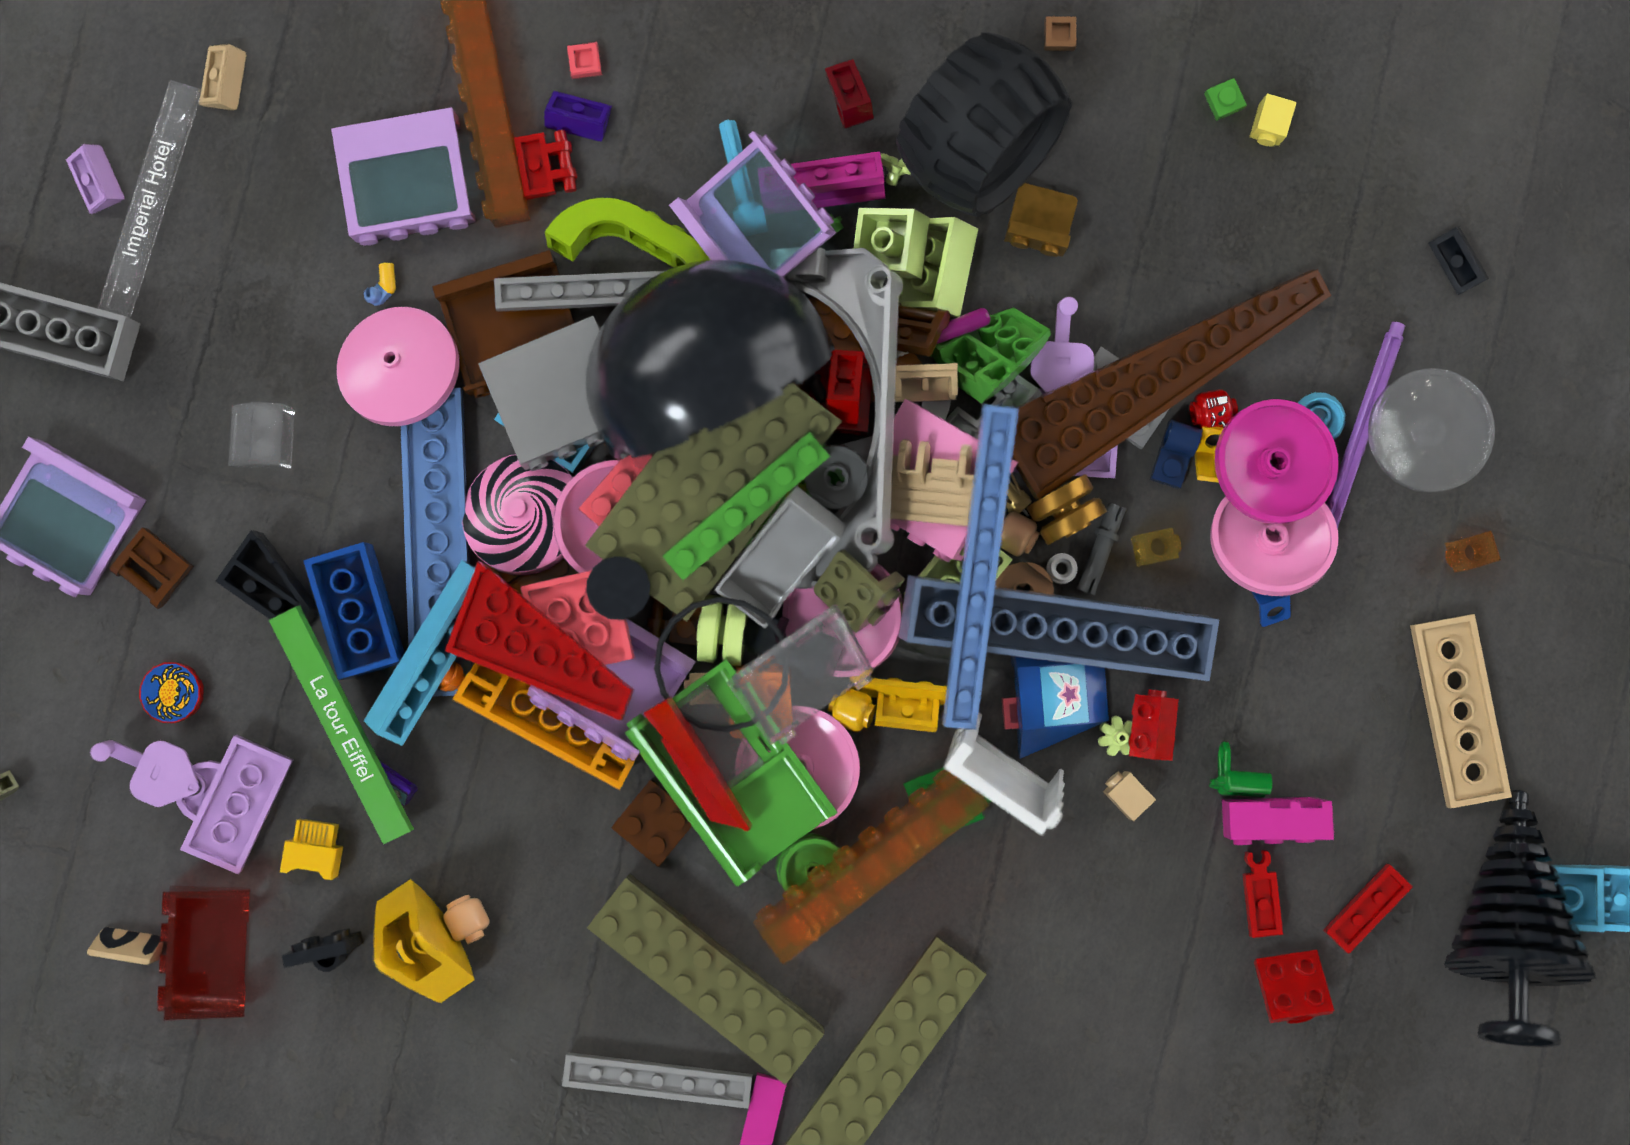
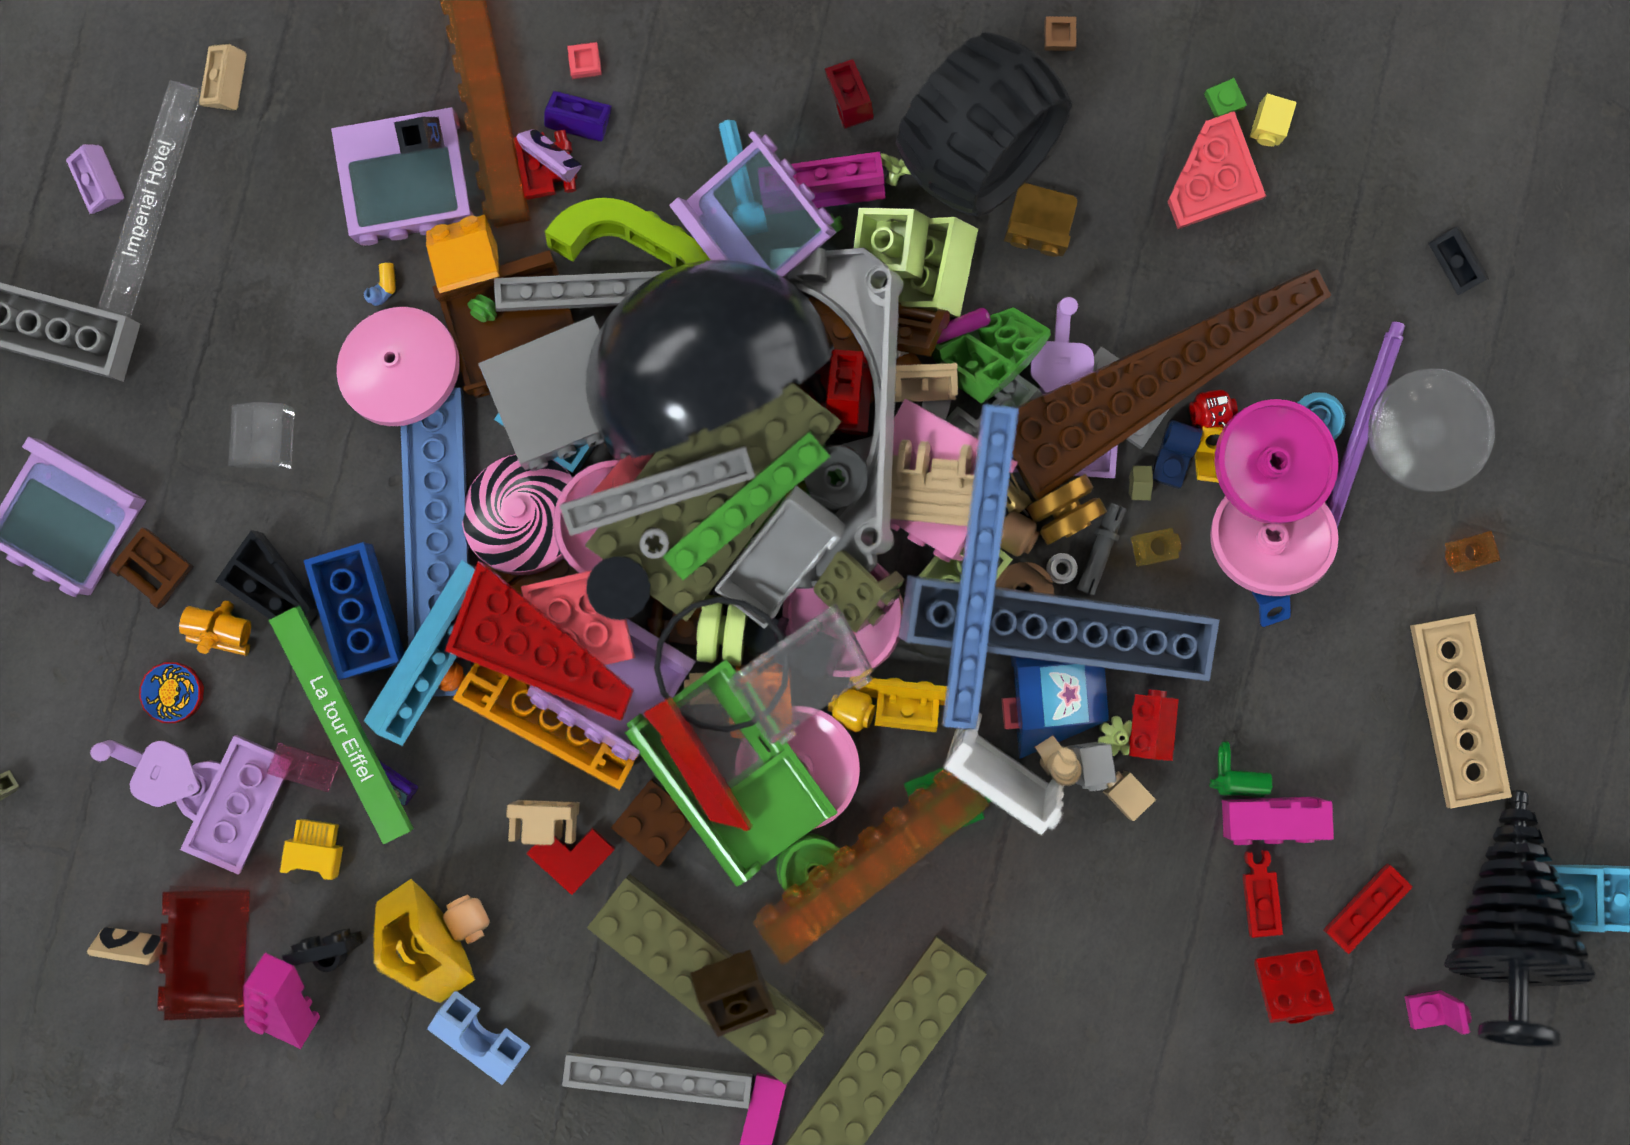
(216, 629): none -> light orange pin
(276, 1003): none -> dark pink wedge
(303, 767): none -> clear pink plate
(419, 135): none -> black brick
(460, 1029): none -> light blue arch
(462, 253): none -> light orange slope
(482, 308): none -> bright green plate
(542, 821): none -> tan panel
(549, 154): none -> lavender slope
(572, 865): none -> red tile
(644, 546): none -> light grey bush
(657, 490): none -> light grey plate
(732, 993): none -> dark brown slope
(1059, 762): none -> tan piece
(1096, 765): none -> light grey piece
(1141, 483): none -> olive piece
(1216, 174): none -> coral plate
(1437, 1009): none -> dark pink bracket

